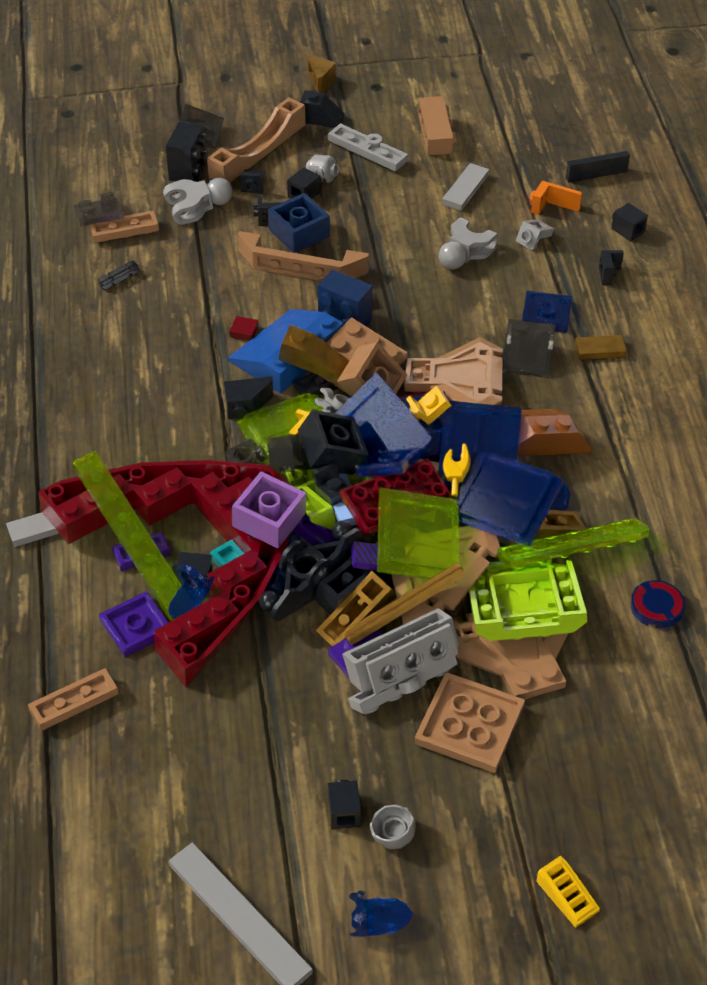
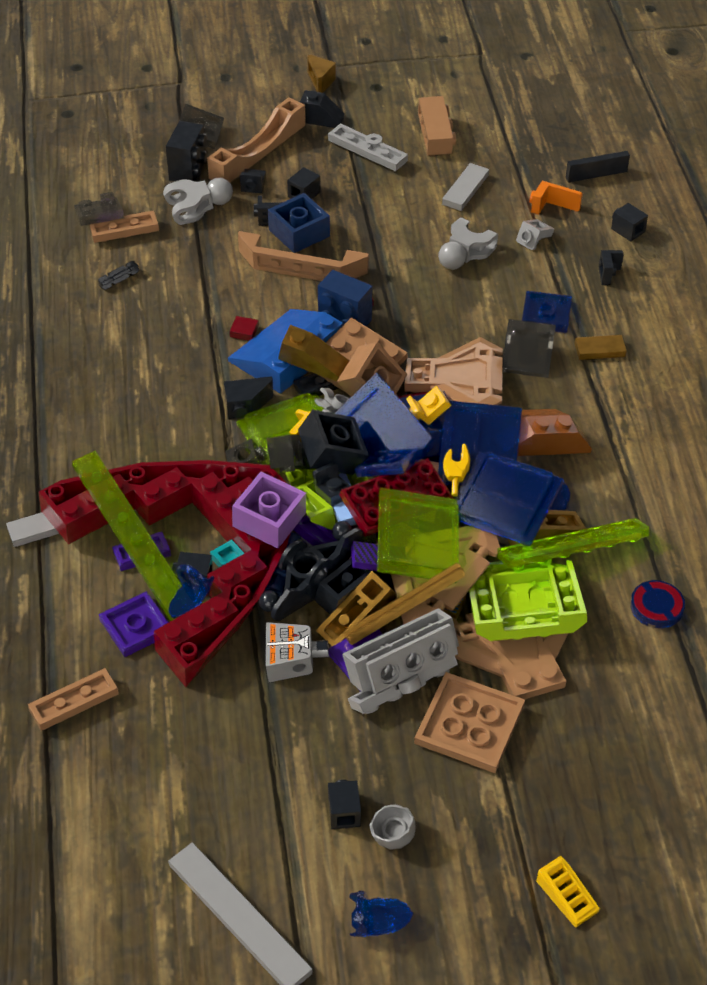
(291, 650): none -> light grey torso
(323, 166): light grey head -> none

